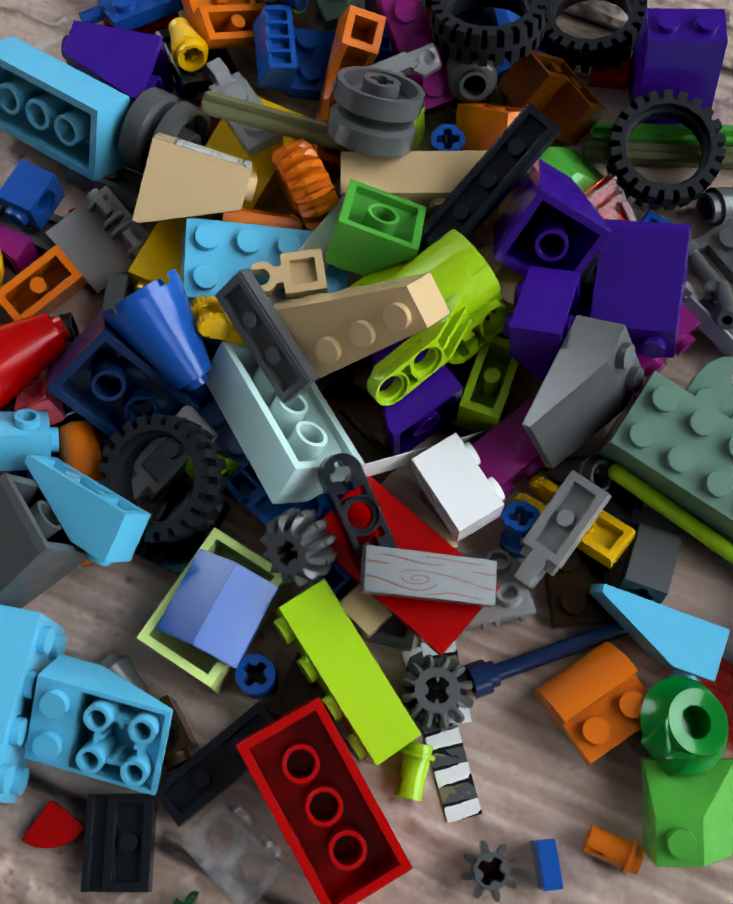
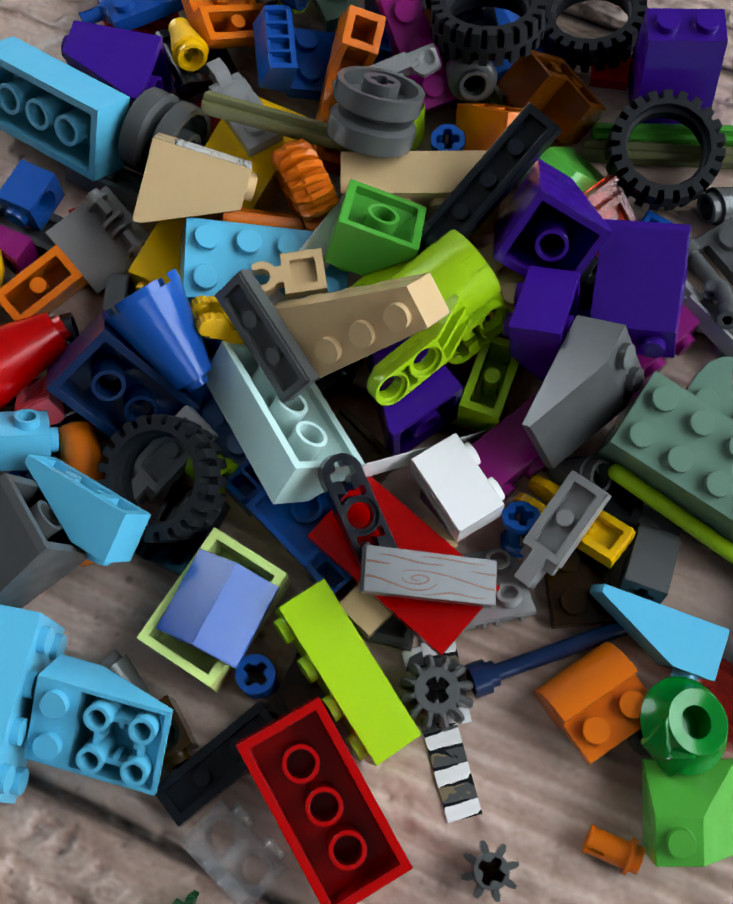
(54, 827): red tile -> none
(119, 843): black plate -> none
(299, 546): dark grey gear -> none
(414, 770): lime pin -> none
(547, 864): blue tile -> none

